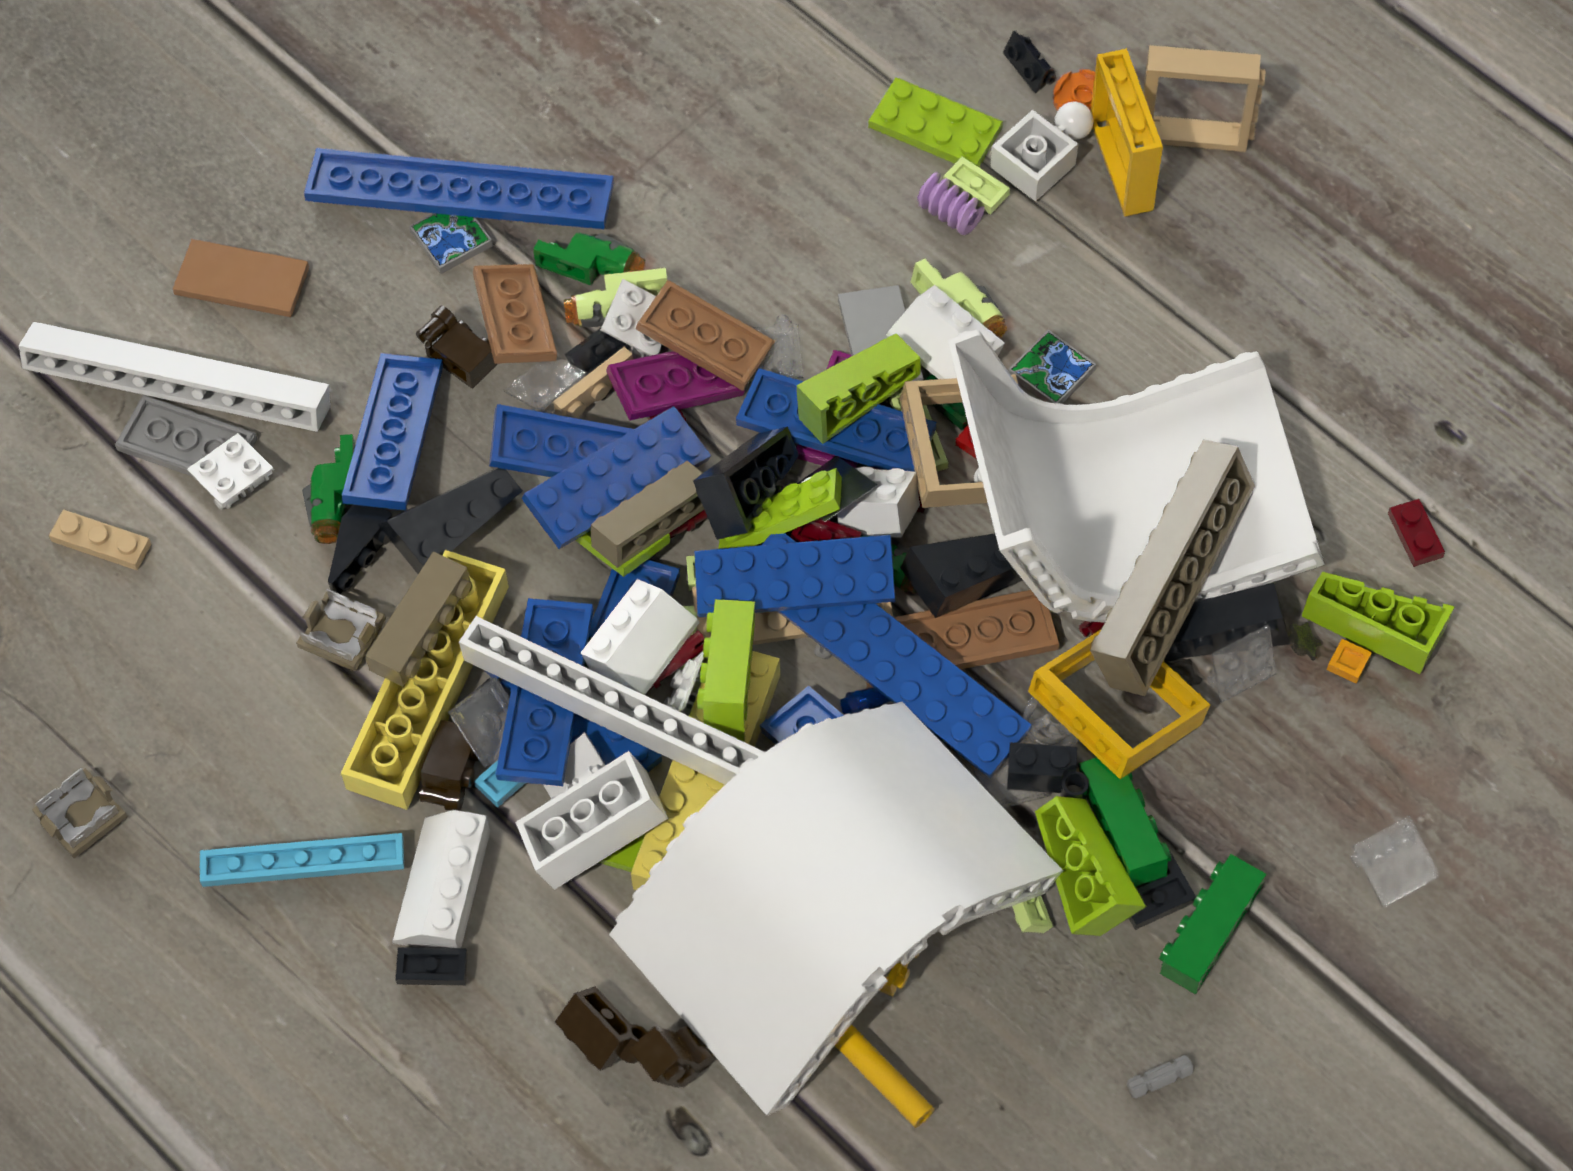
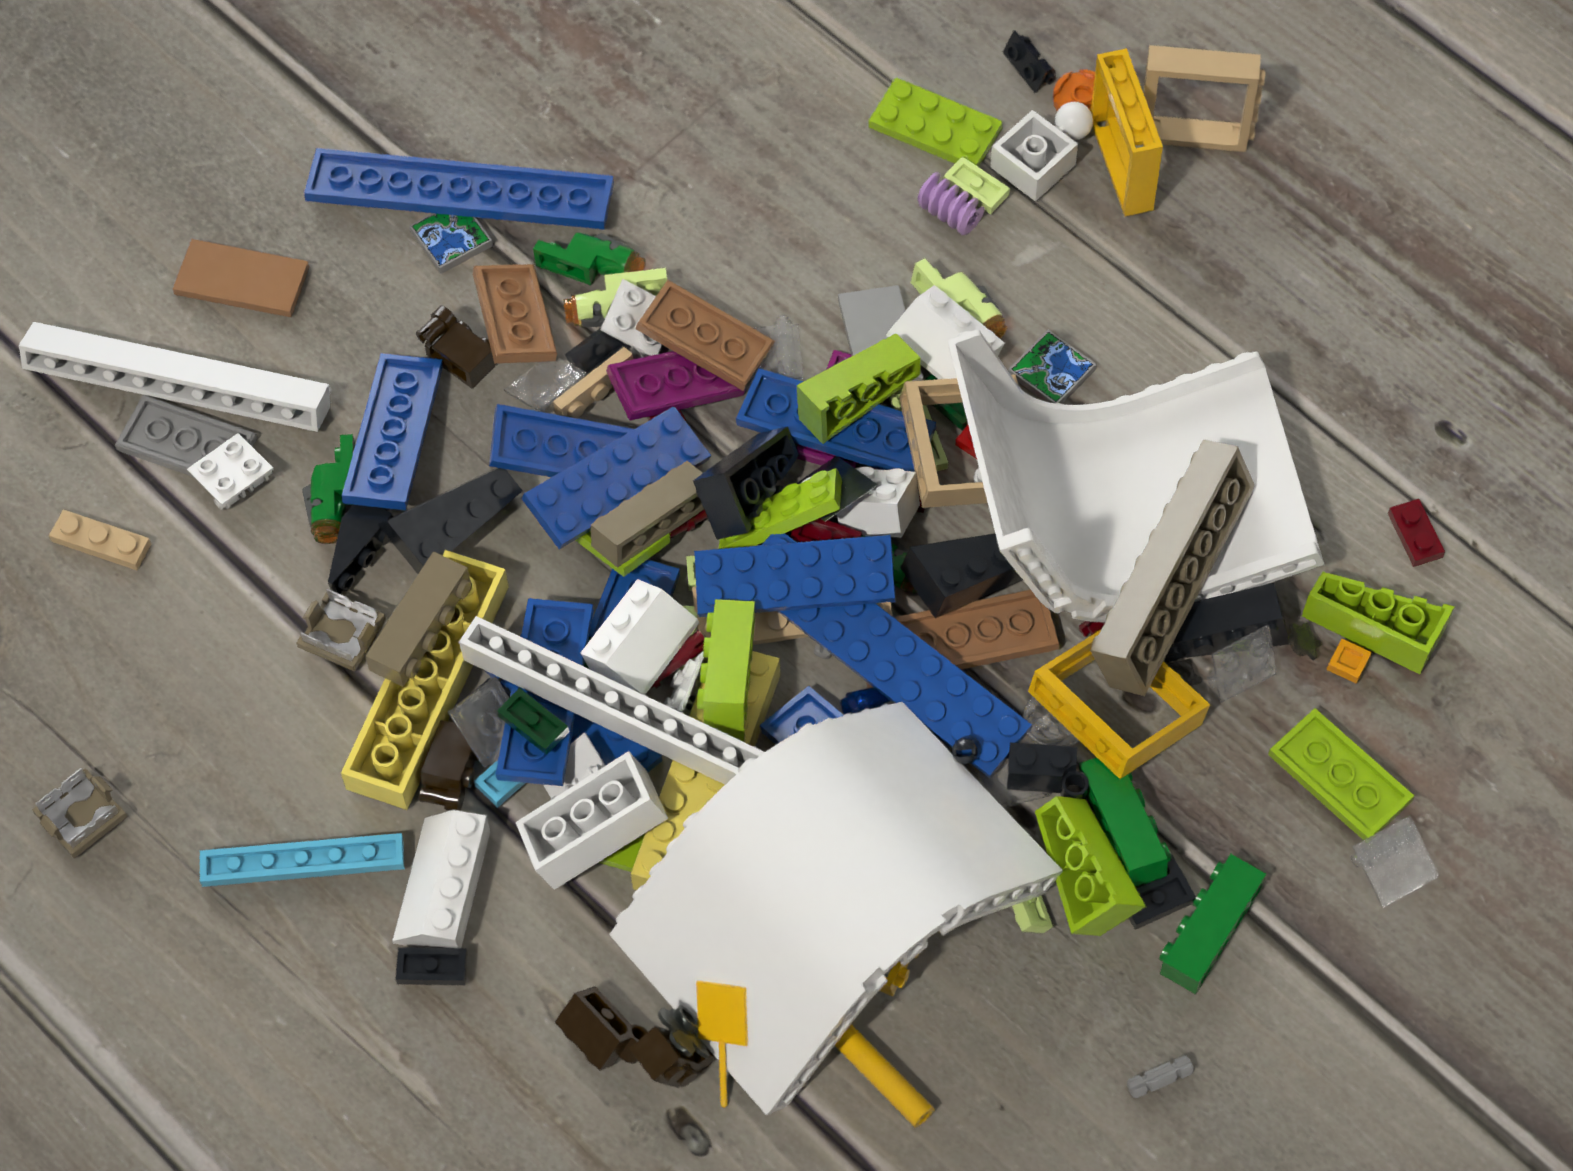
(533, 721): none -> dark green plate
(682, 1034): none -> pearl dark grey plate
(722, 1020): none -> yellow piece
(966, 743): none -> black hinge
(1341, 775): none -> lime plate

